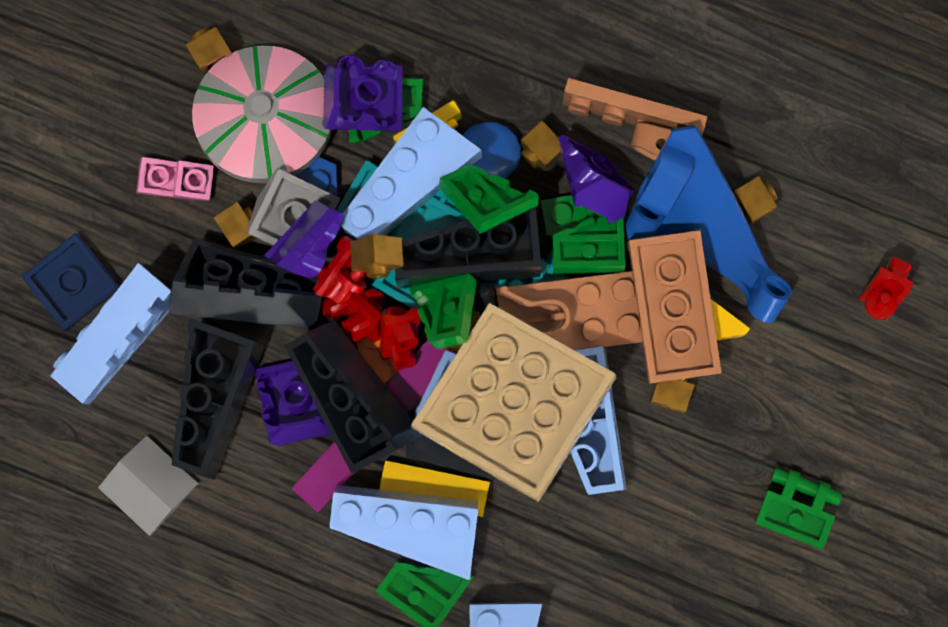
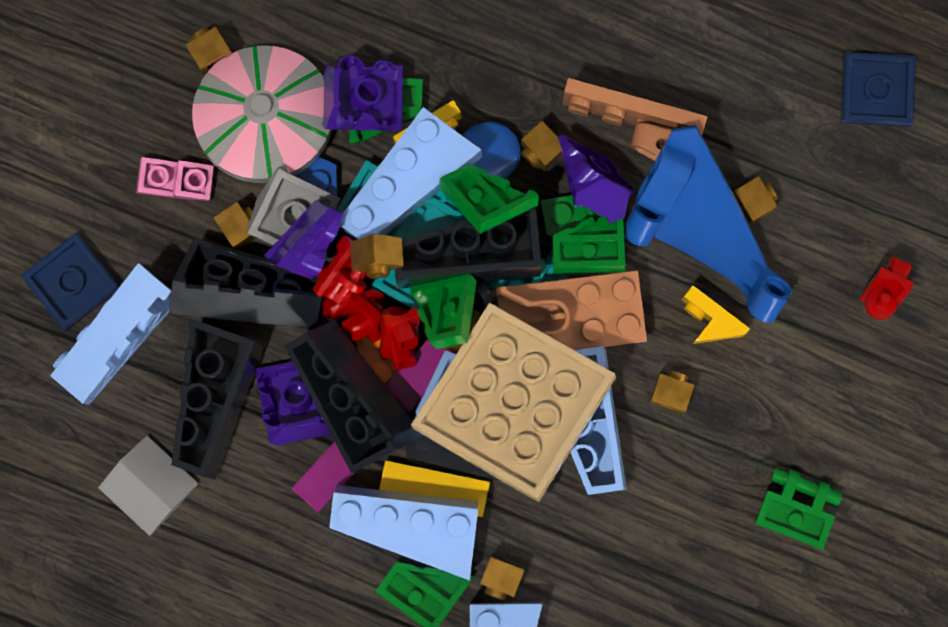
(501, 578): none -> pearl gold plate
(674, 307): nougat plate -> none
(877, 89): none -> dark blue tile

